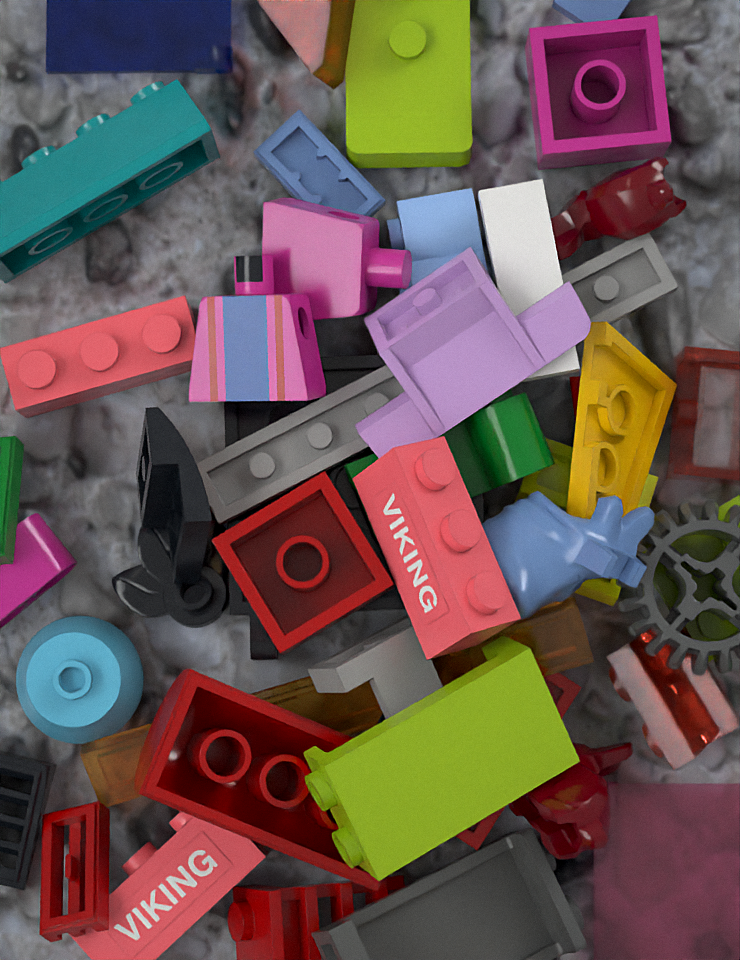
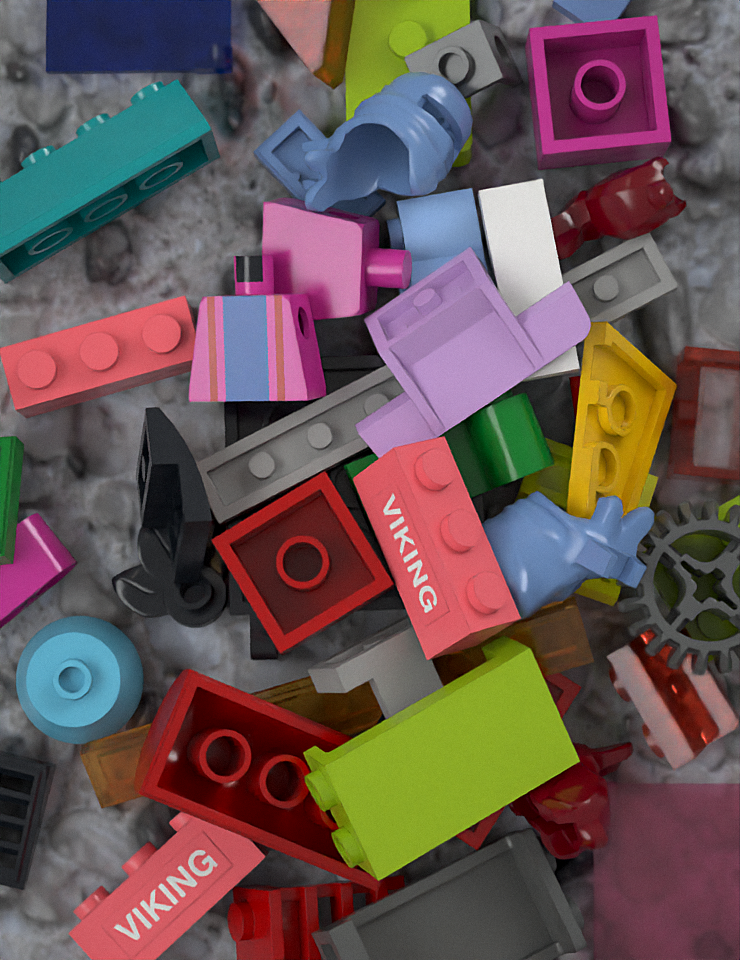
(84, 868): red tile -> none
(393, 143): none -> medium blue piece
(469, 59): none -> bracket

